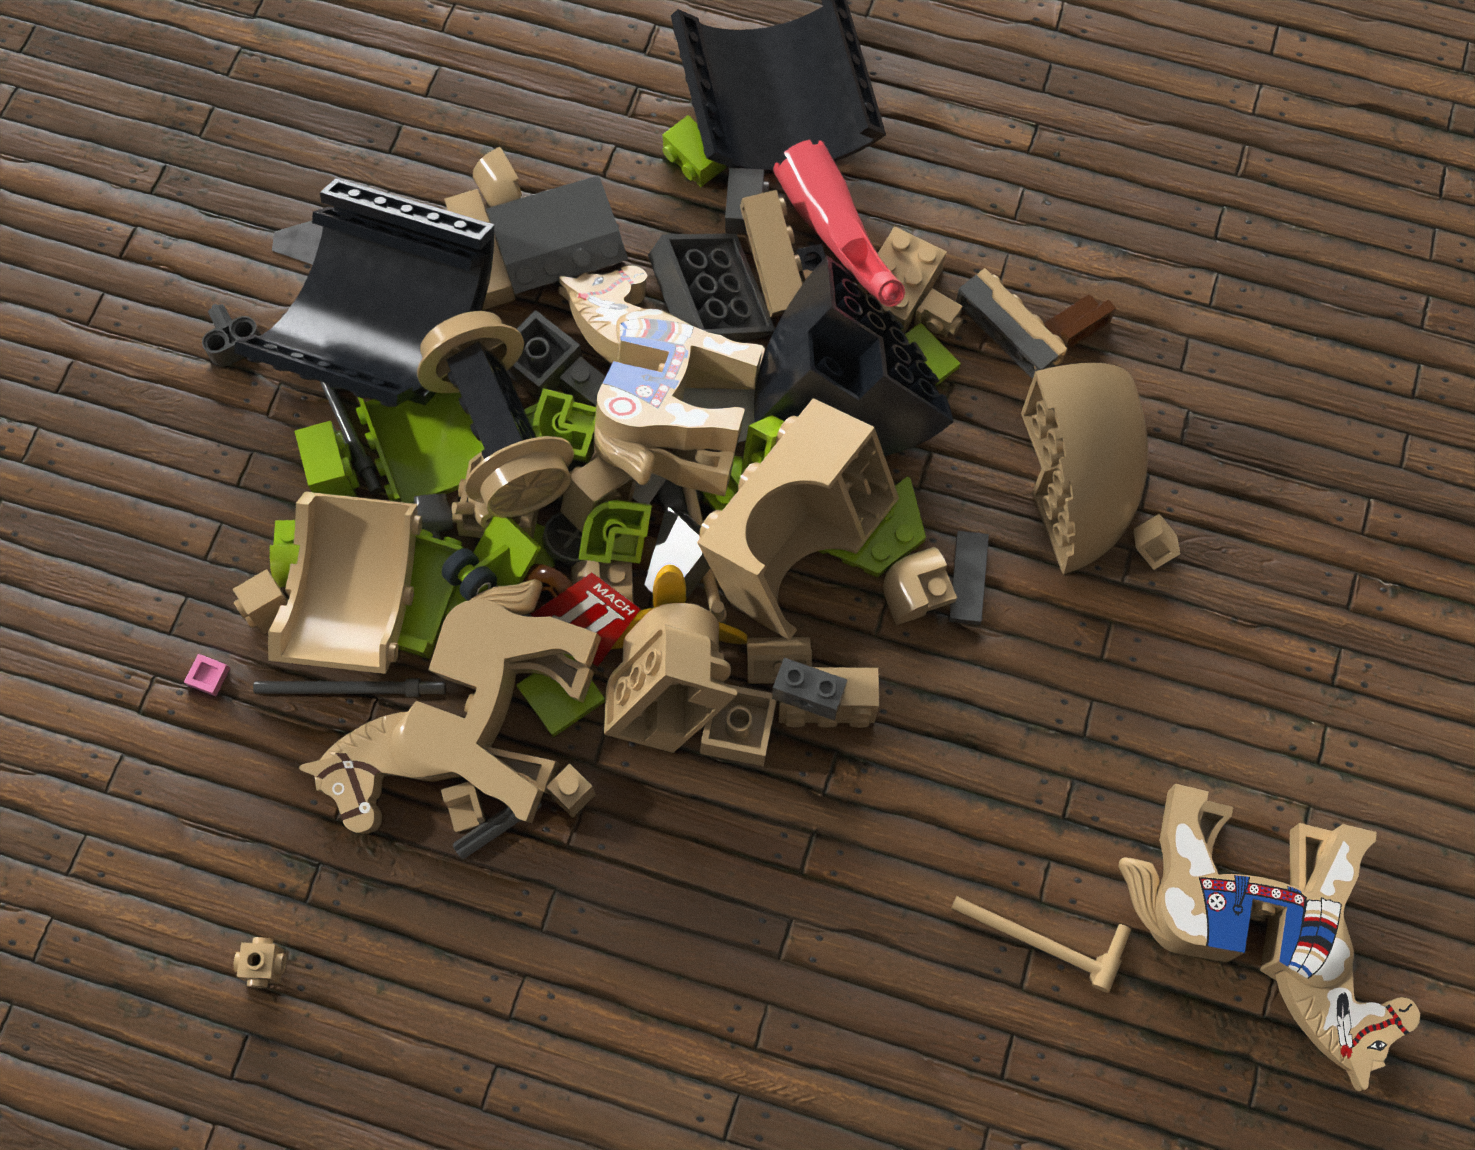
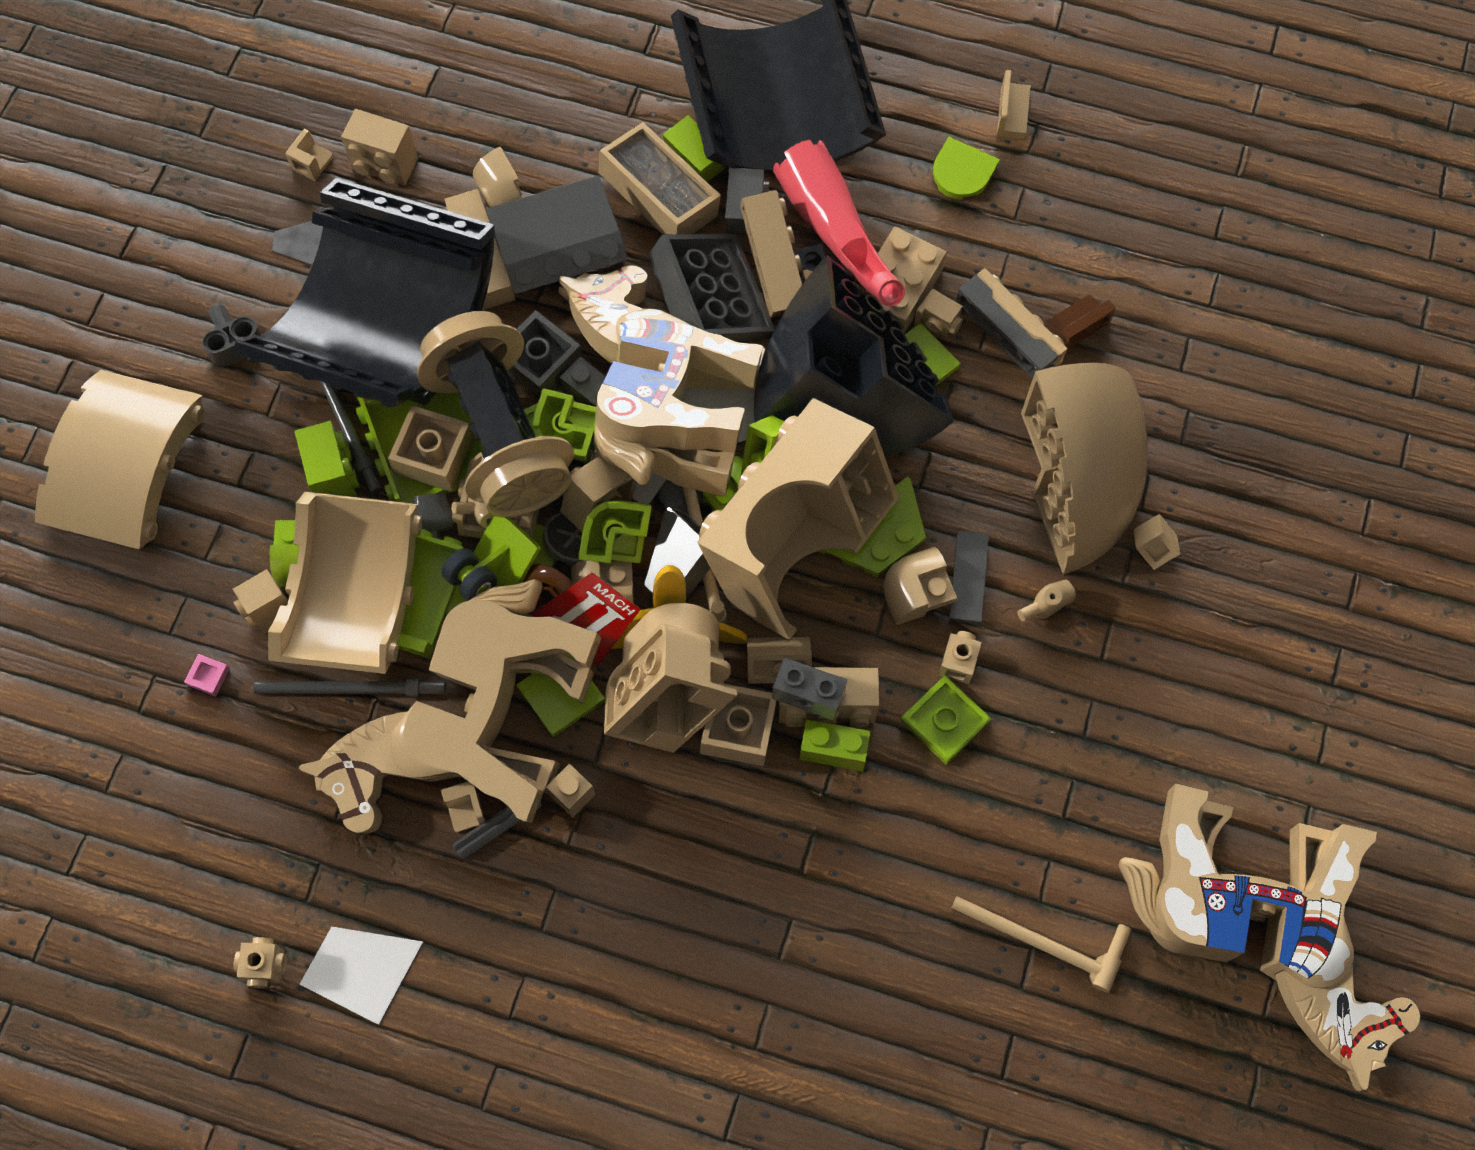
(115, 458): none -> tan panel
(307, 156): none -> tan panel
(360, 970): none -> white sticker
(380, 147): none -> tan brick
(431, 448): none -> tan brick
(658, 182): none -> brick
(834, 745): none -> lime brick
(945, 719): none -> lime tile
(956, 666): none -> tan brick
(962, 169): none -> lime tile
(1013, 109): none -> tan panel
(1049, 600): none -> tan piece

